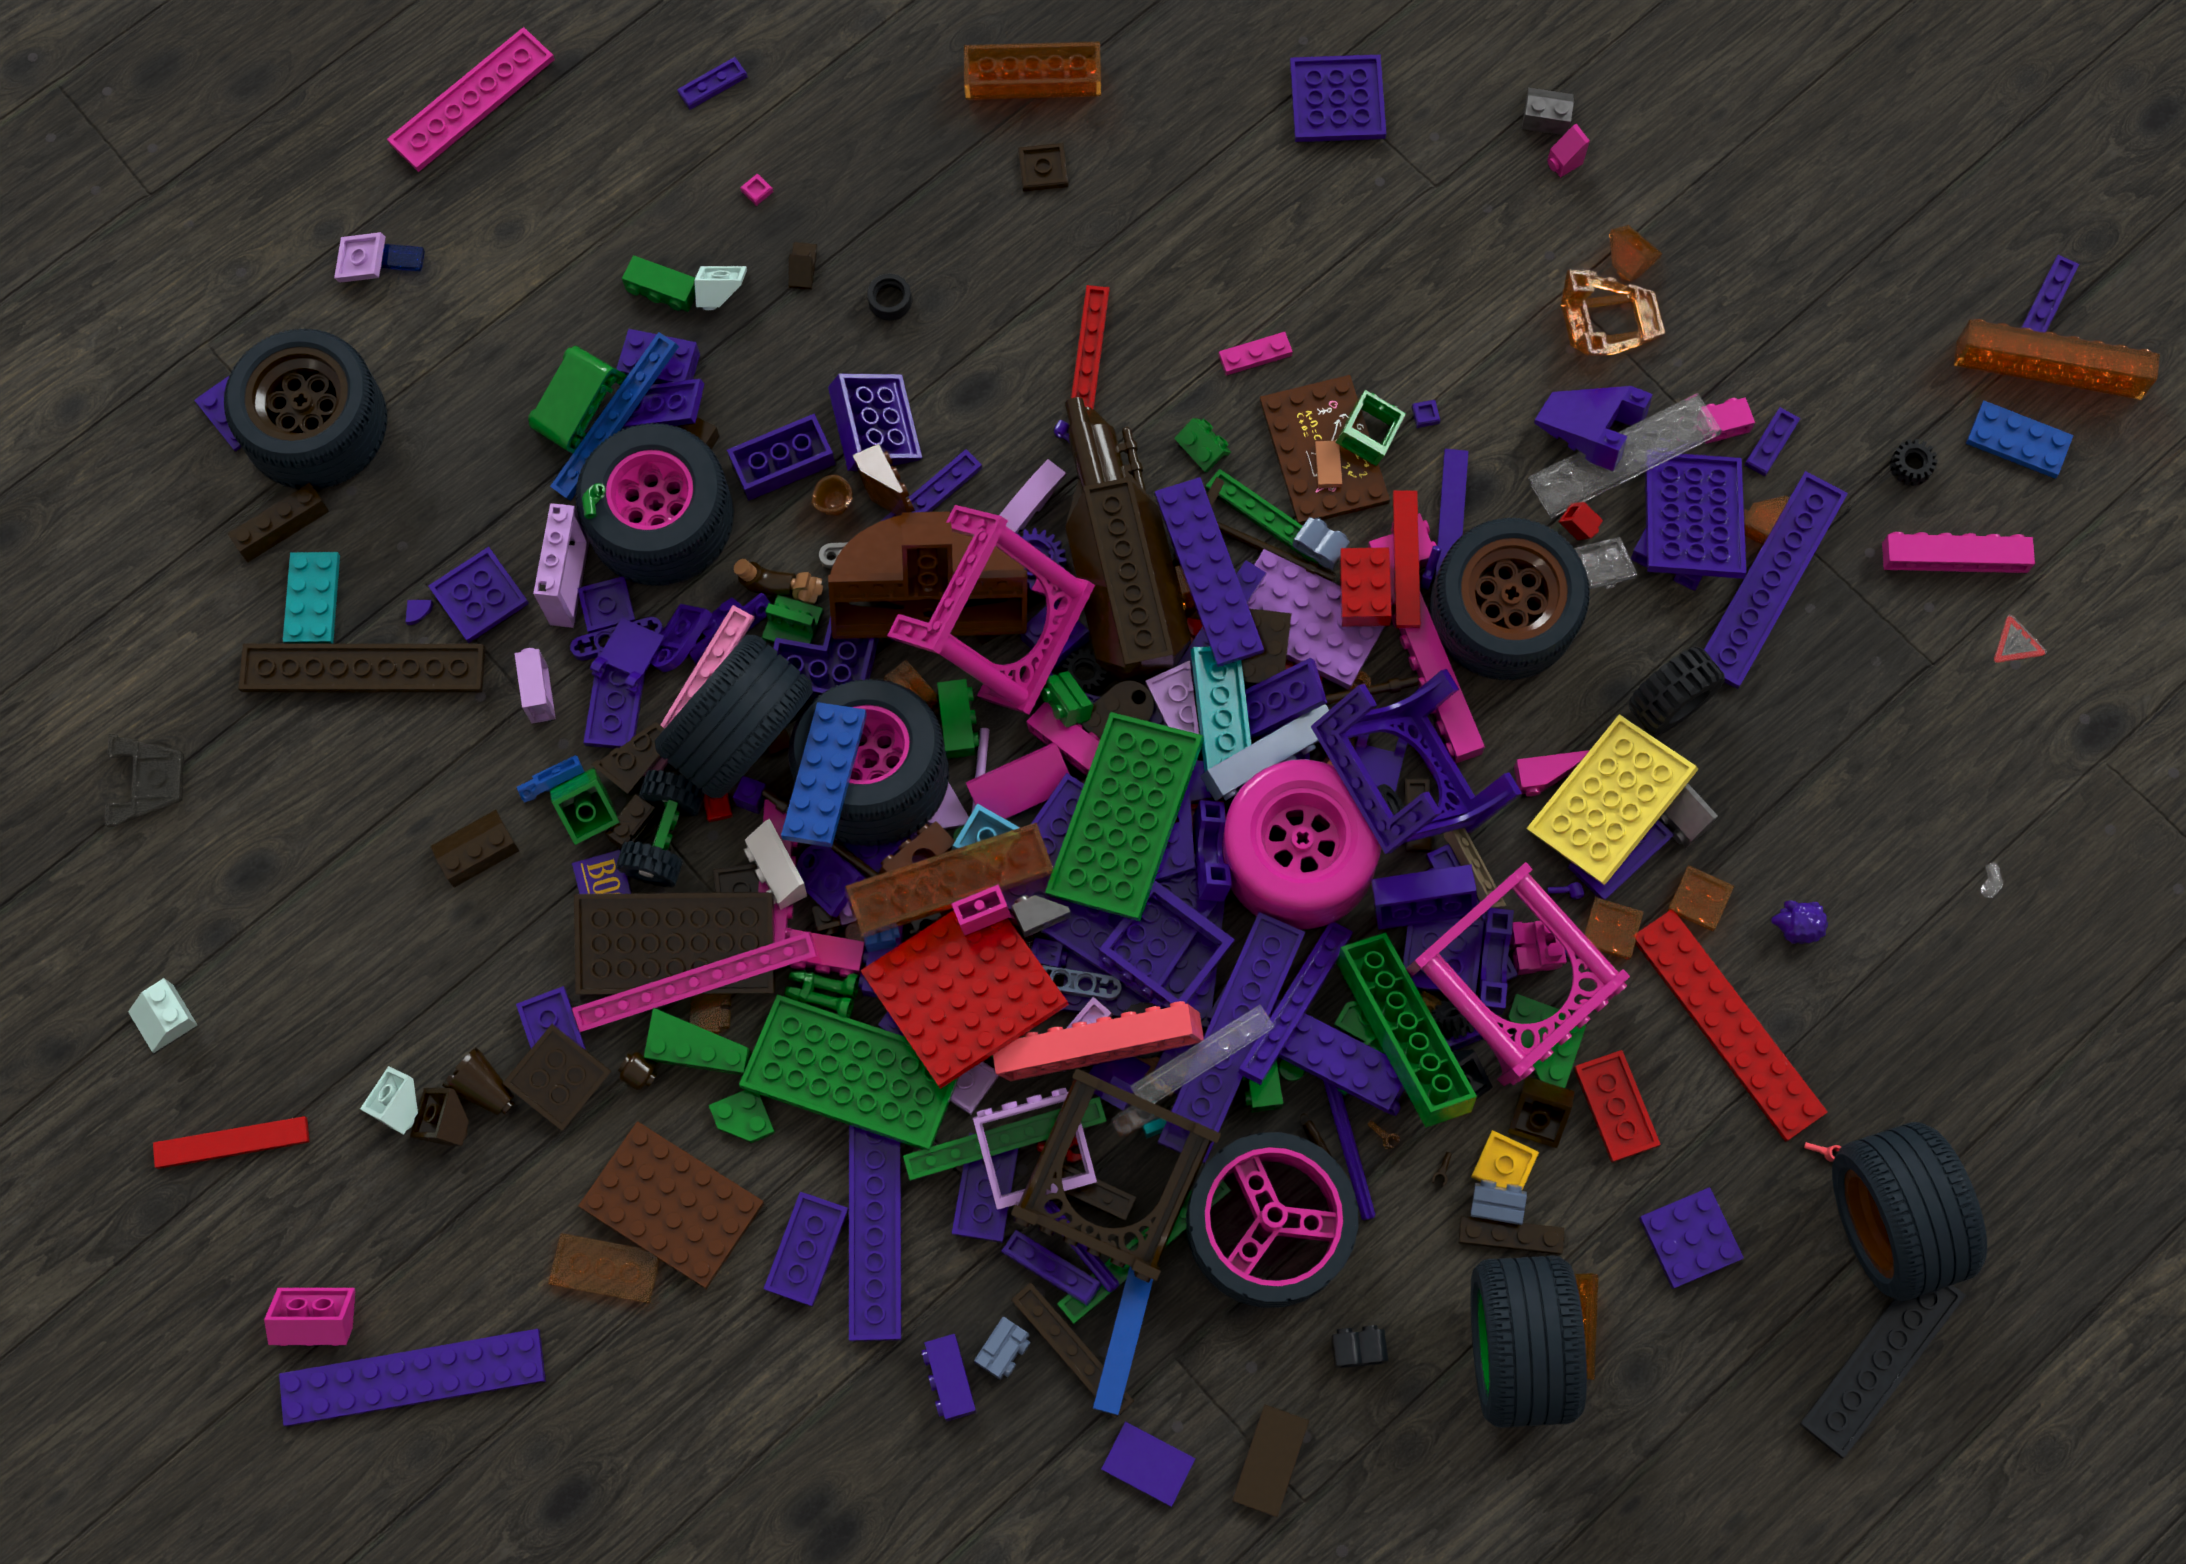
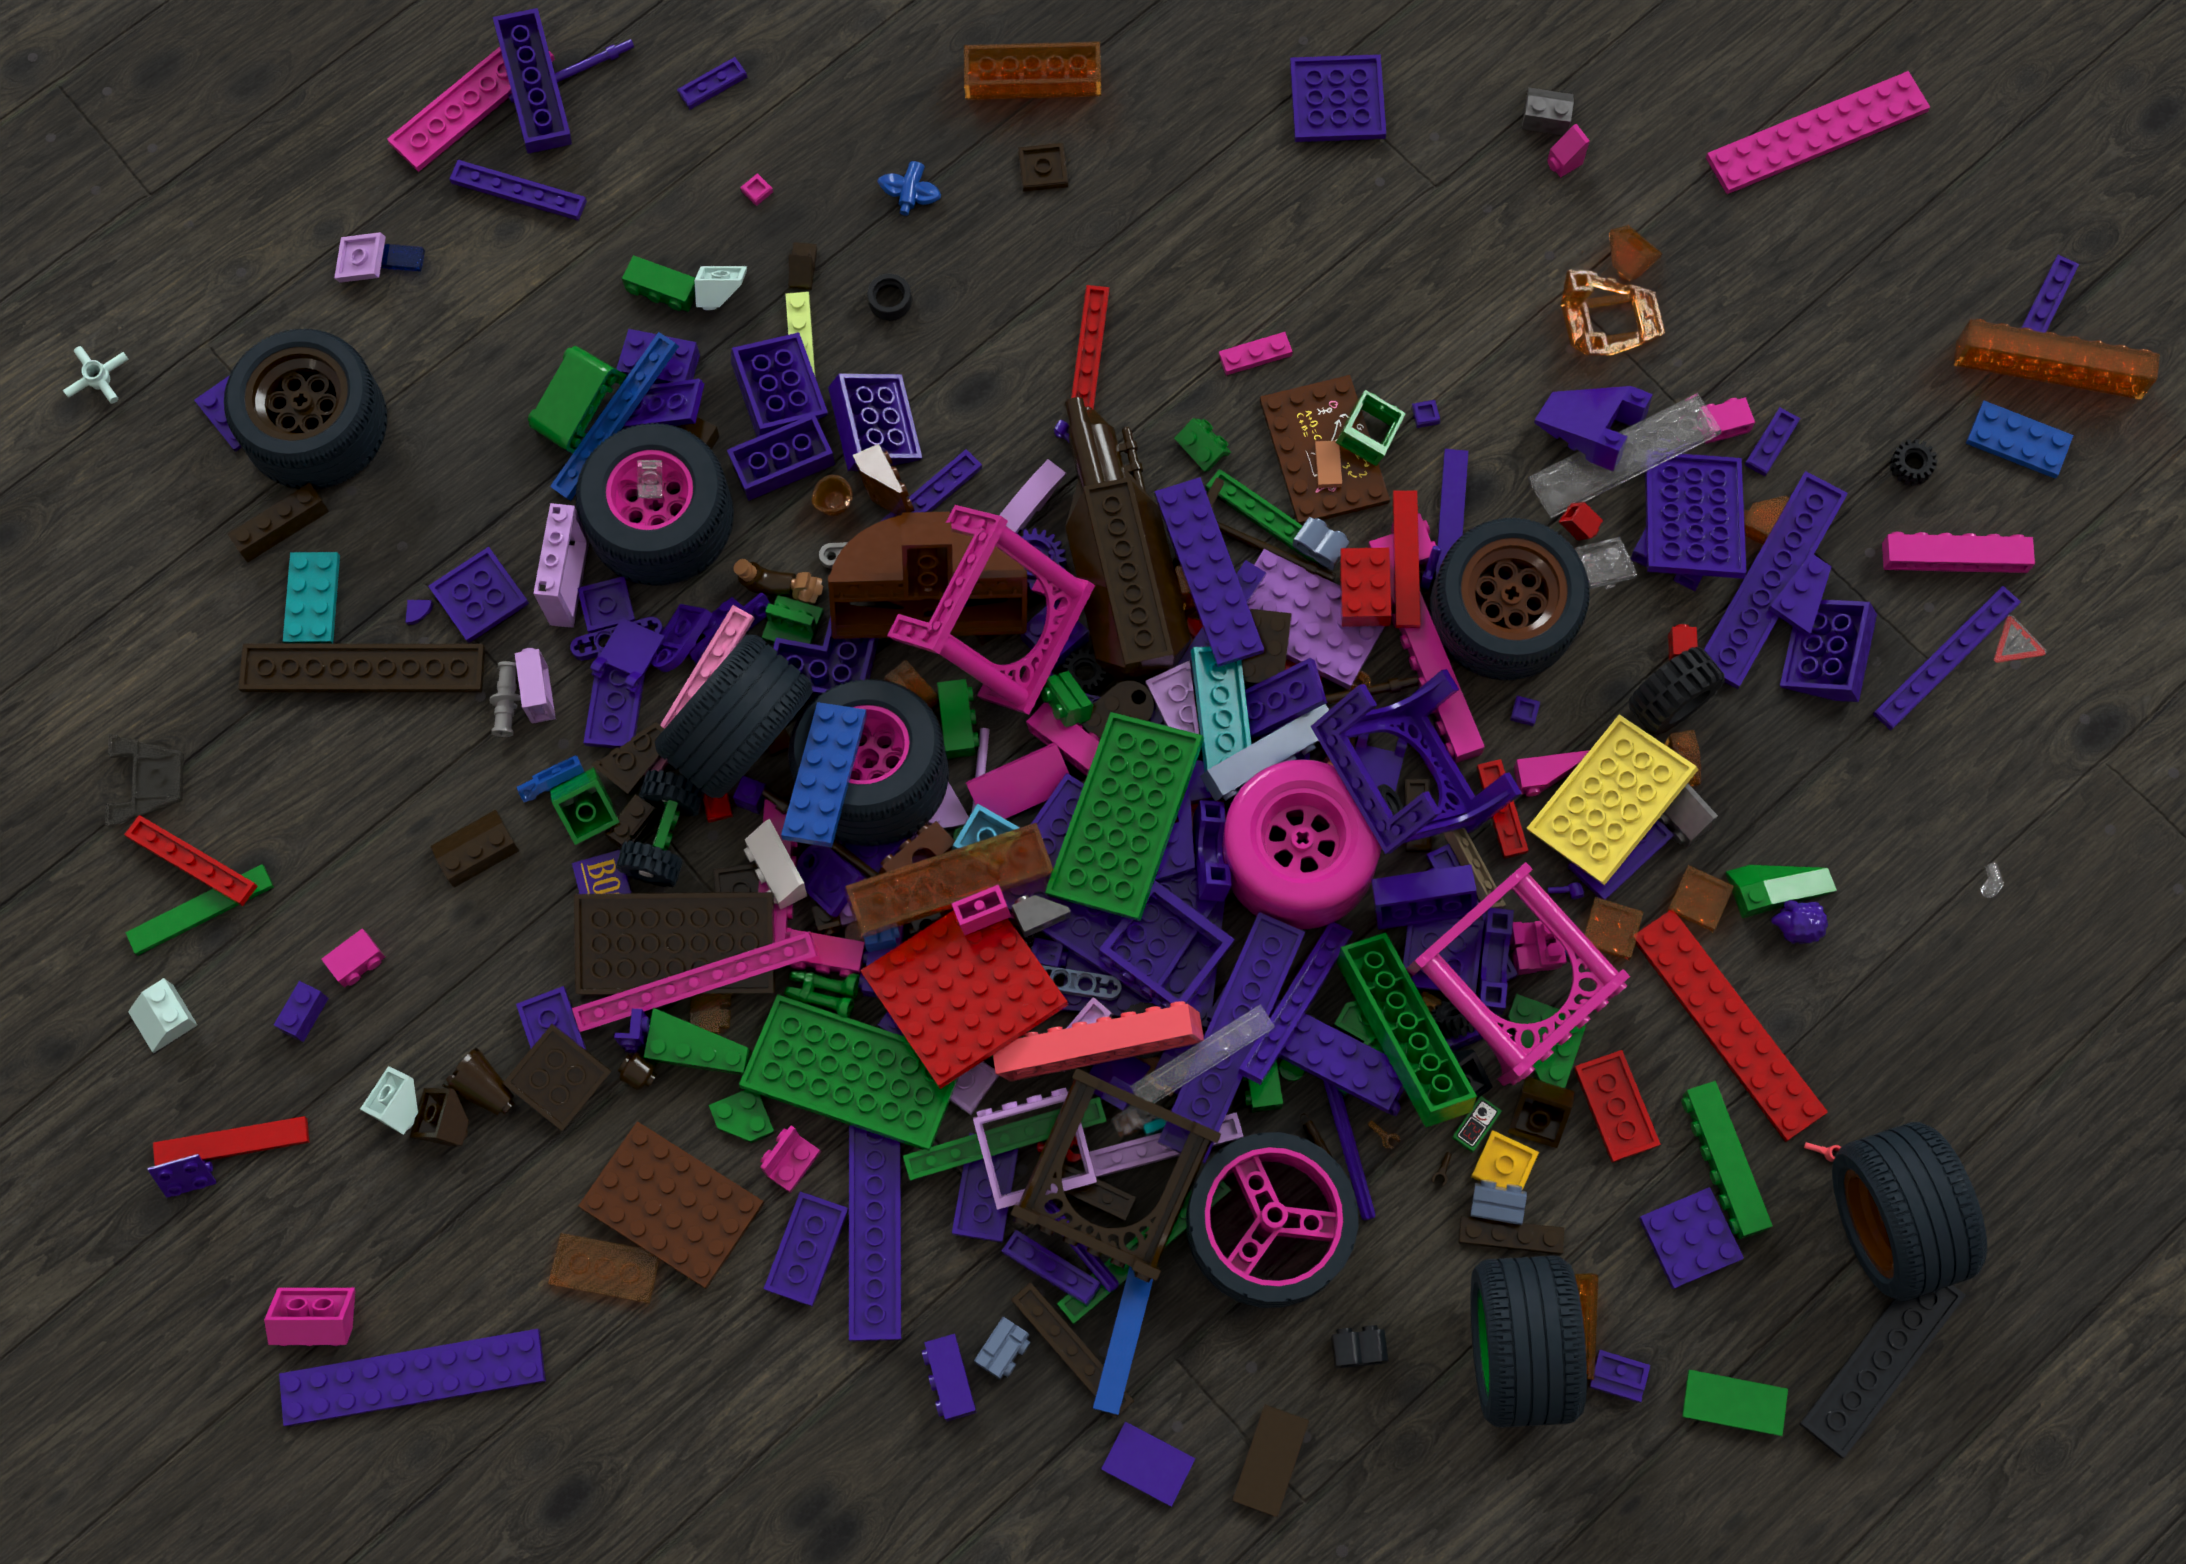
(90, 368): none -> light aqua bar
(183, 1175): none -> dark purple hinge
(191, 860): none -> red plate
(191, 914): none -> green tile
(301, 1011): none -> dark purple brick
(353, 958): none -> dark pink brick
(505, 699): none -> light grey piece
(518, 190): none -> dark purple plate
(532, 80): none -> dark purple brick
(591, 498): green arm -> none
(611, 52): none -> dark purple bar
(639, 1029): none -> dark purple bracket
(649, 478): none -> clear bracket
(777, 382): none -> dark purple slope
(789, 1159): none -> dark pink bracket
(800, 320): none -> yellowish green plate
(909, 188): none -> blue plant
(1147, 1150): none -> lavender plate
(1476, 1124): none -> tile
(1506, 820): none -> red plate
(1525, 710): none -> dark purple tile
(1620, 1376): none -> dark purple plate
(1681, 639): none -> red brick
(1687, 746): none -> clear orange slope
(1726, 1159): none -> green brick
(1735, 1403): none -> green piece
(1768, 887): none -> green wedge
(1802, 595): none -> dark purple wing
(1817, 132): none -> dark pink plate
(1834, 655): none -> dark purple slope
(1946, 658): none -> dark purple tile

